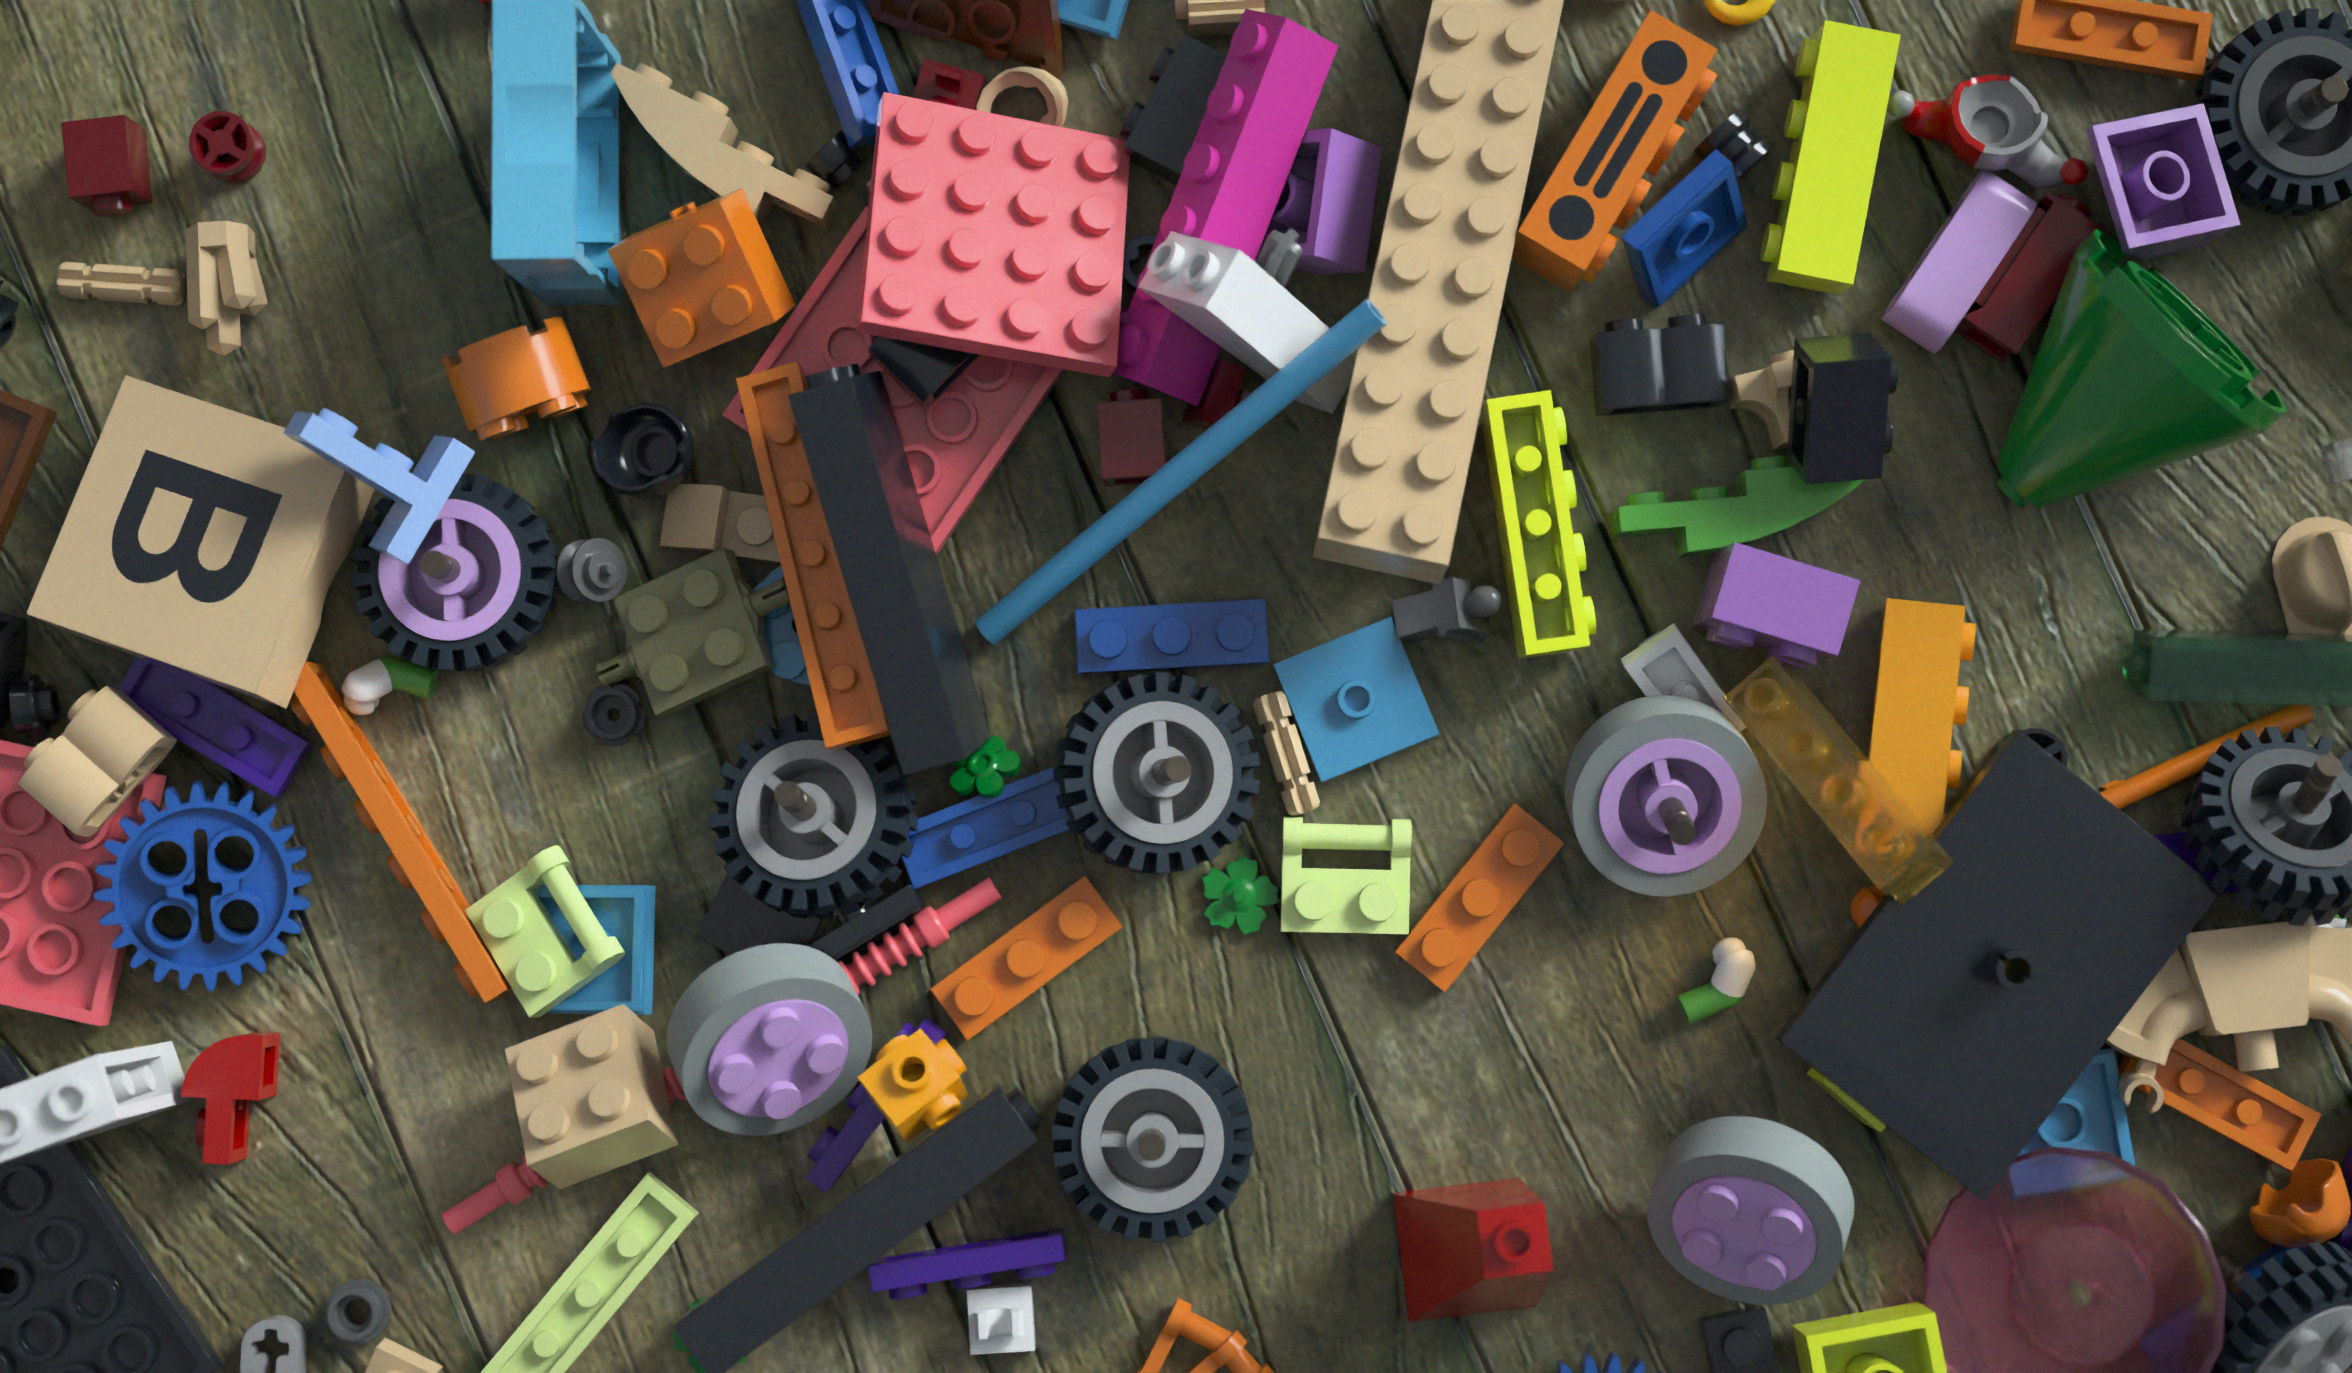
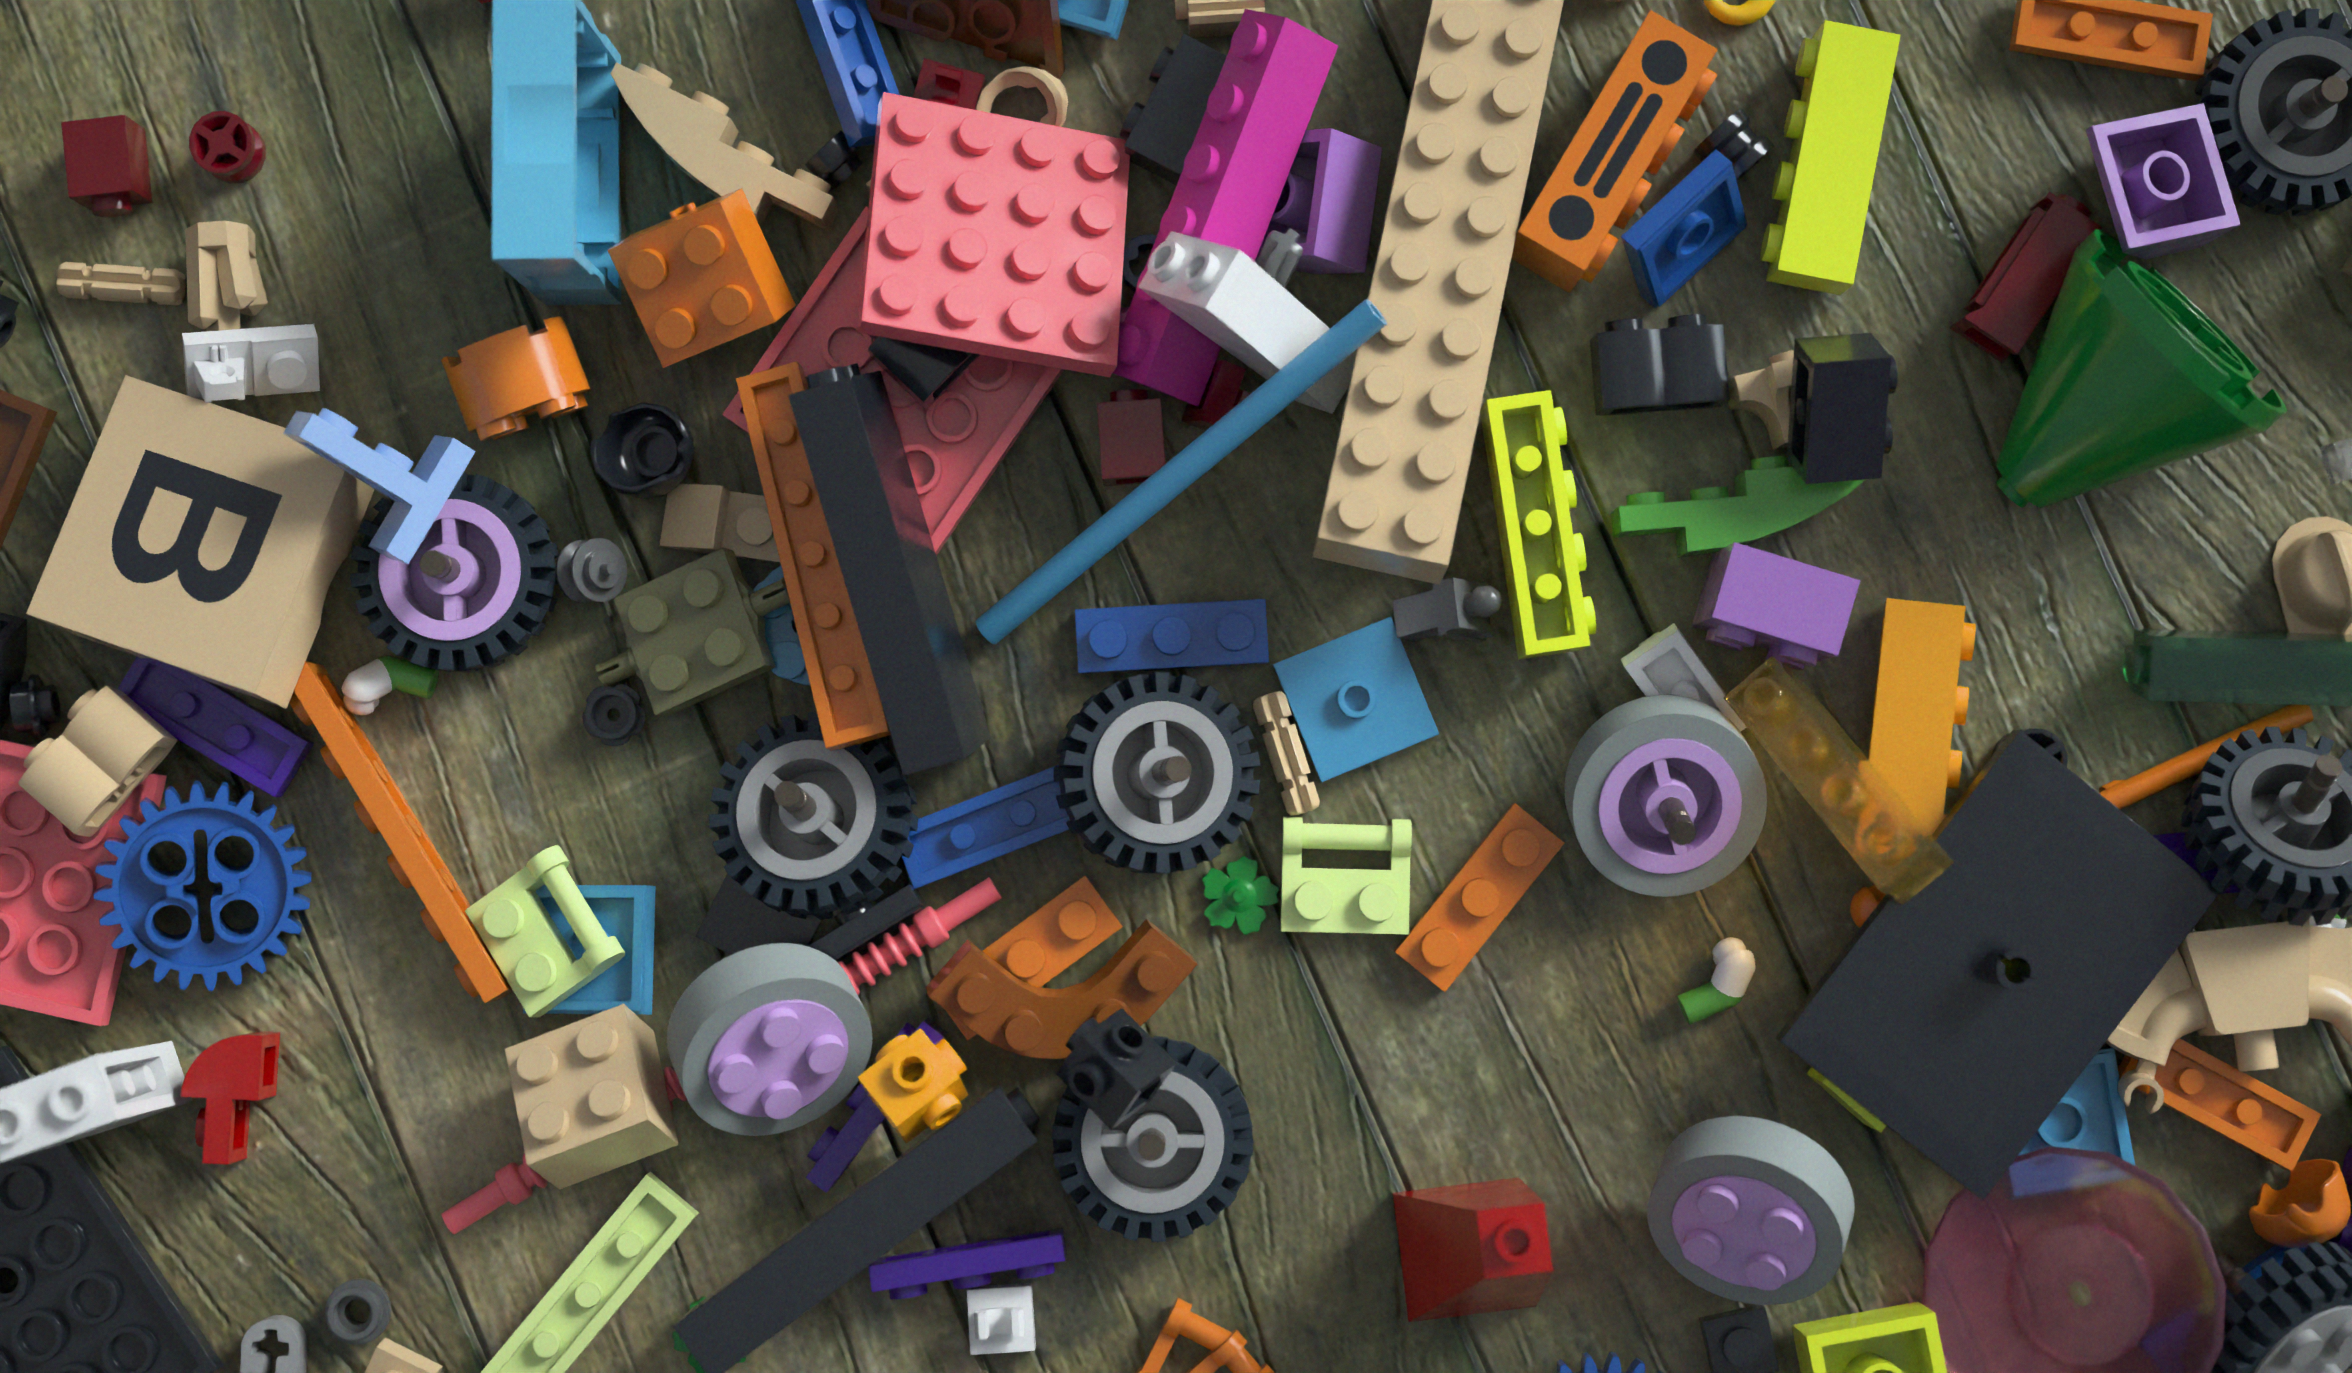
(251, 362): none -> white hinge
(985, 769): green plant -> none
(1042, 1020): none -> dark orange plate
(1114, 1067): none -> black brick
(1959, 261): lavender beam -> none
(1990, 127): light grey piece -> none

